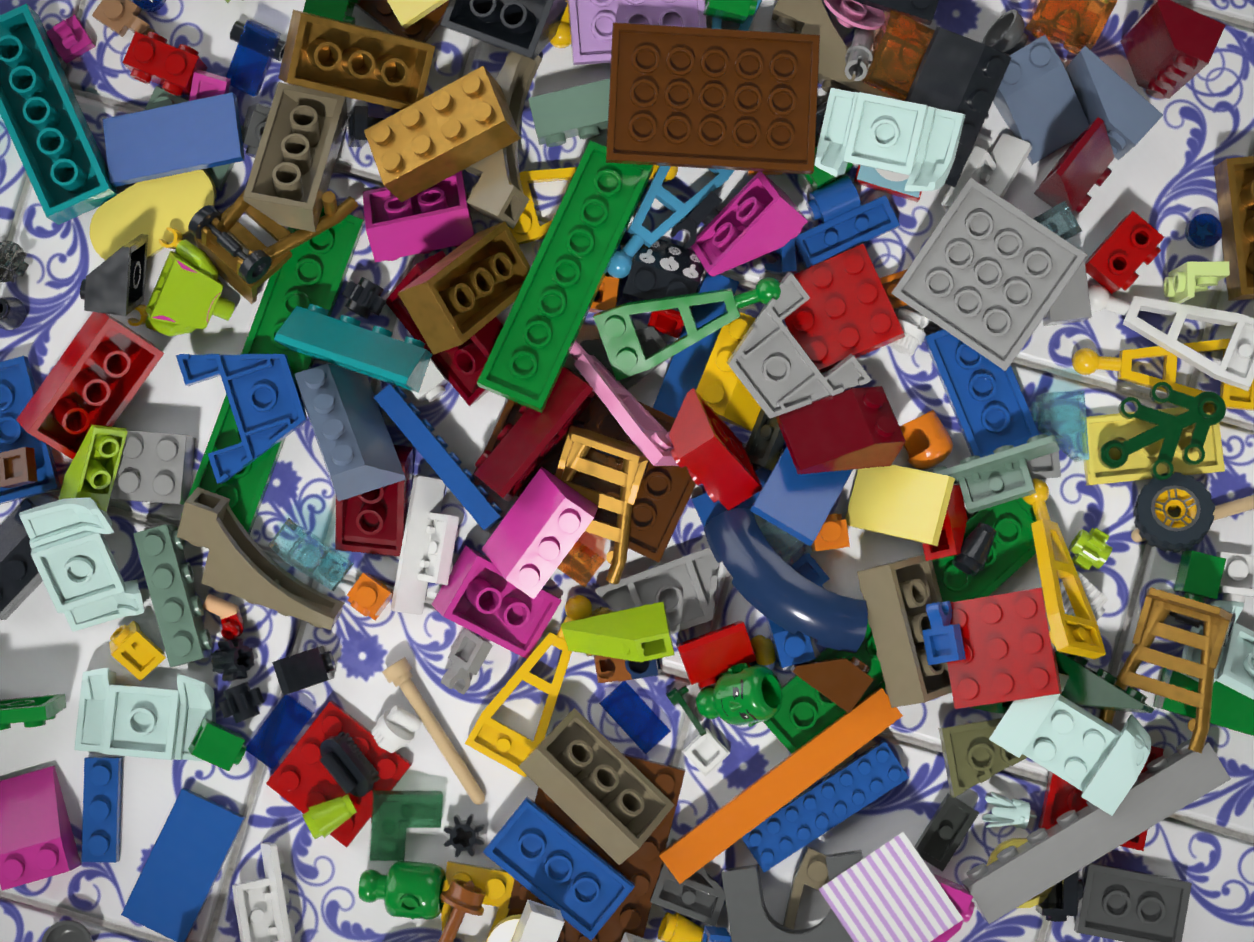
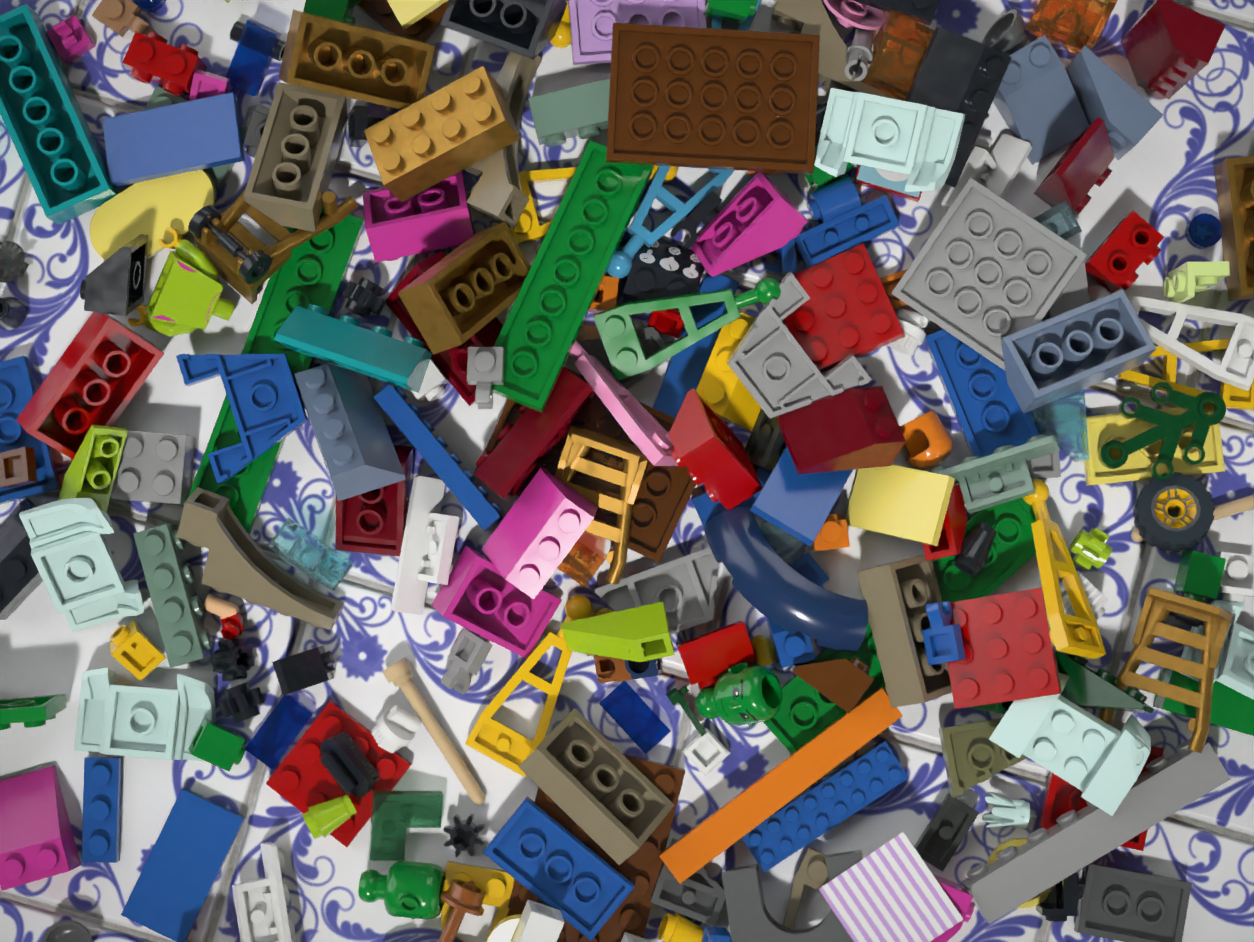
(369, 596): orange brick -> none
(485, 369): none -> light grey plate
(1074, 350): none -> sand blue slope

